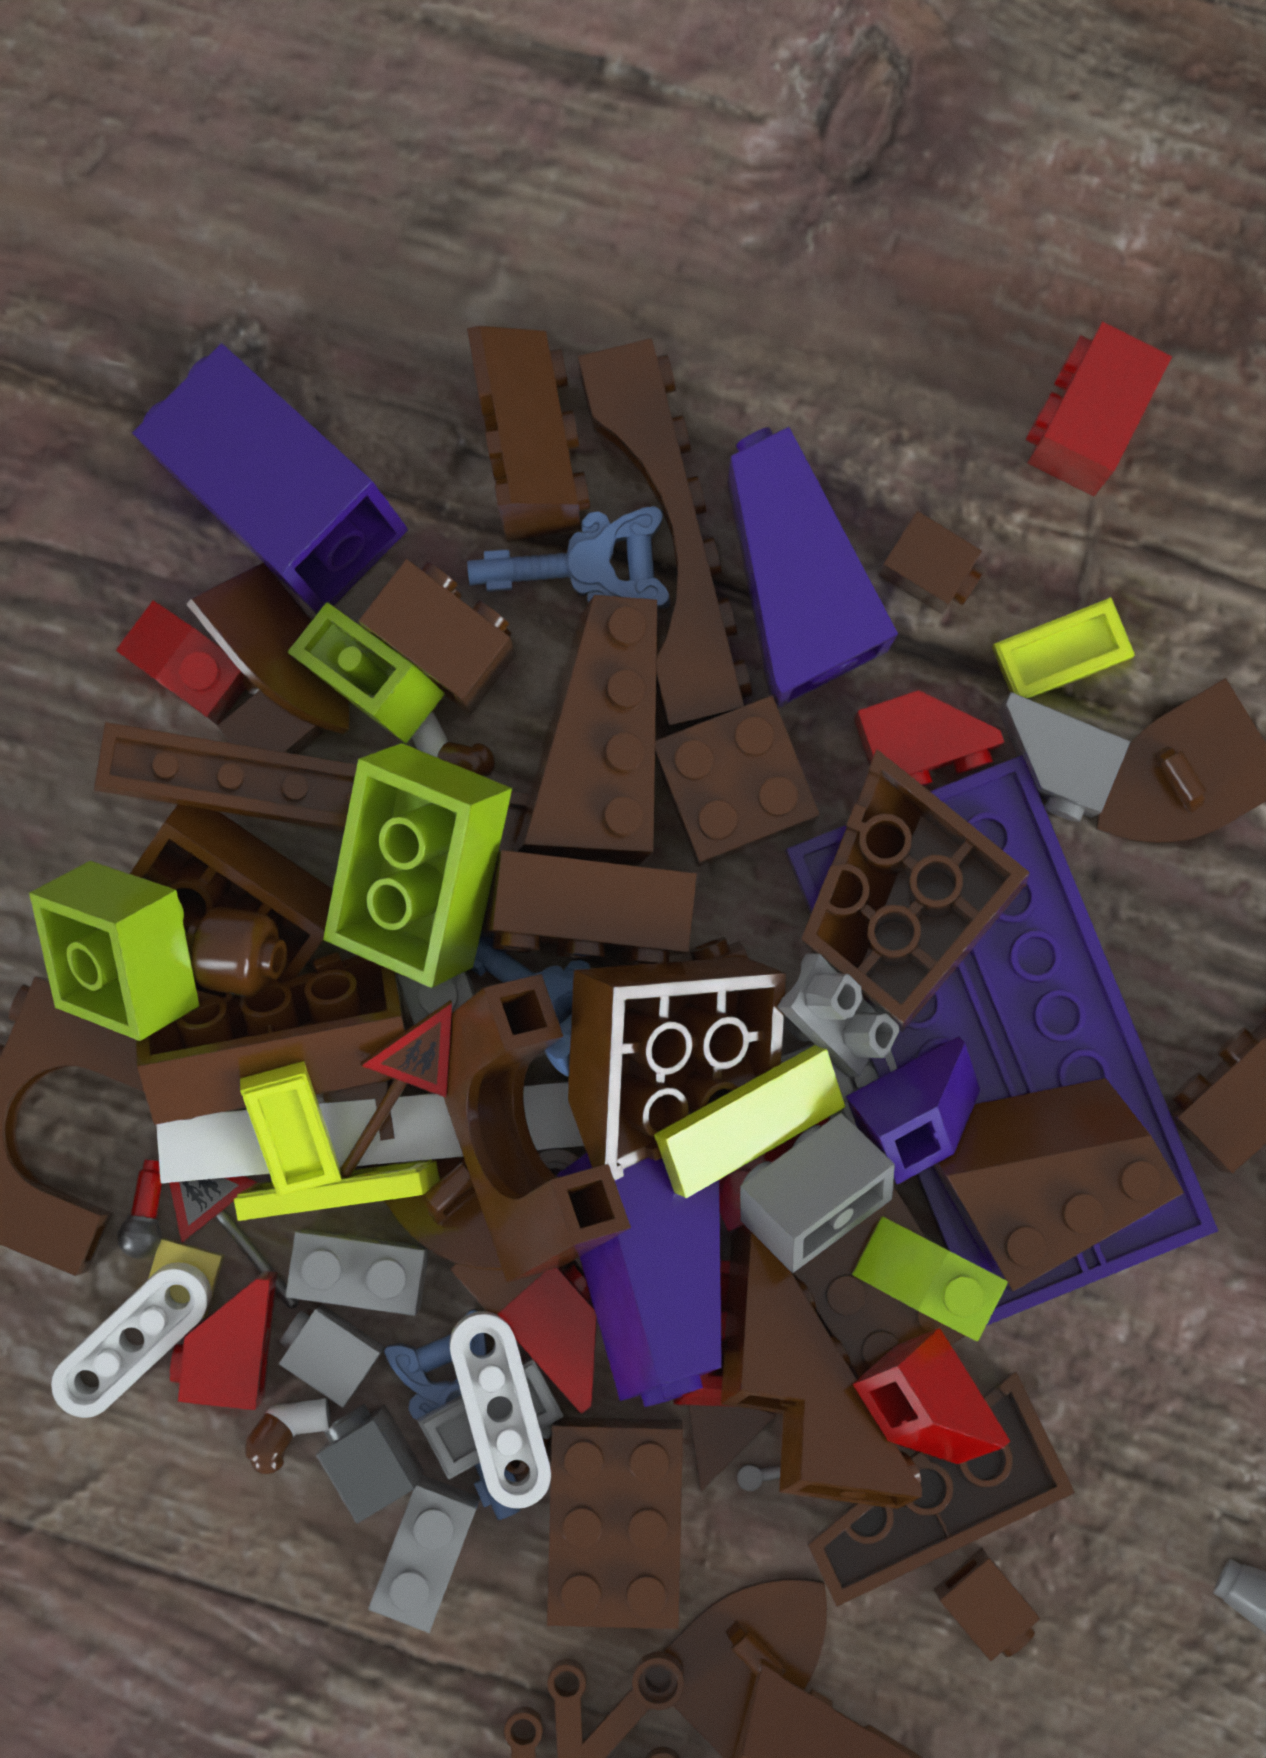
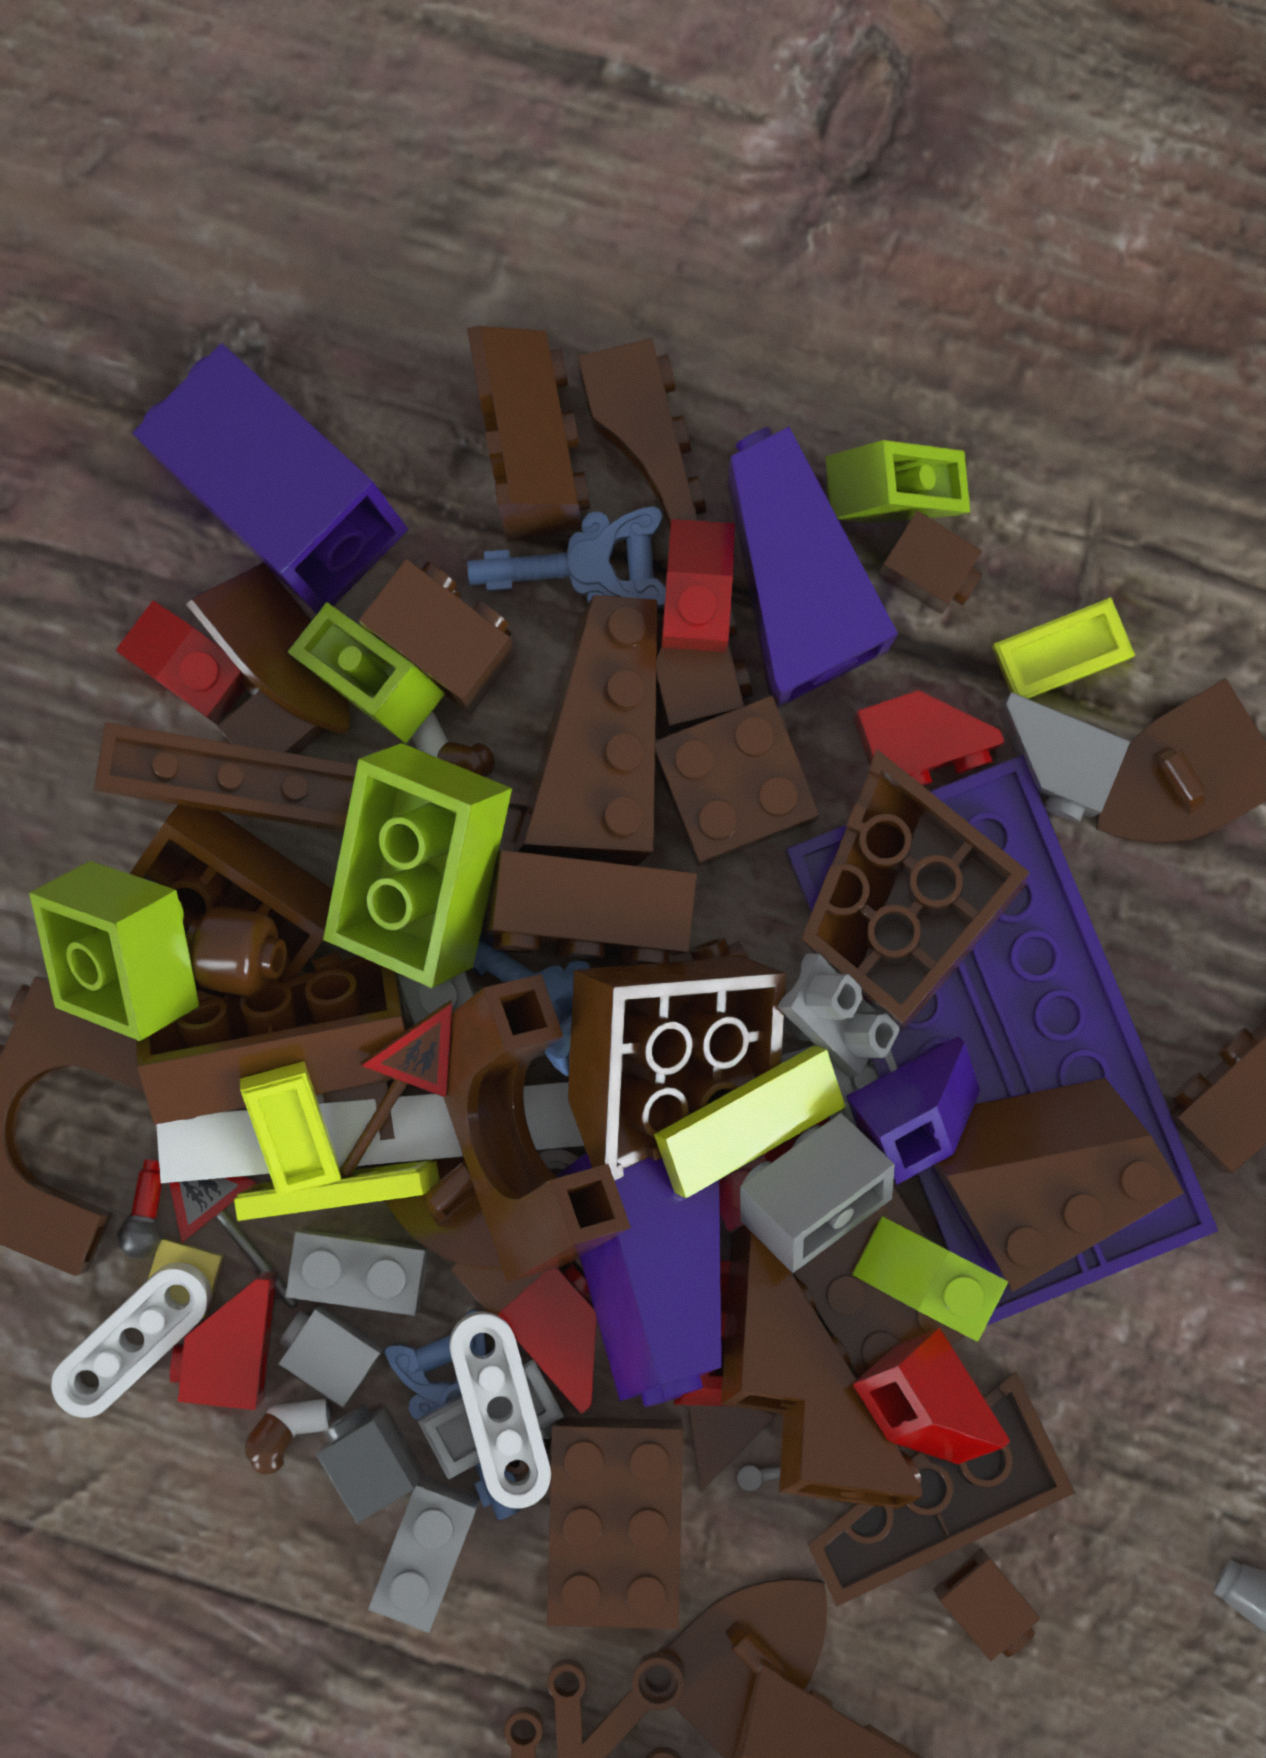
(699, 585): none -> red slope
(895, 480): none -> lime slope
(1102, 402): red brick -> none

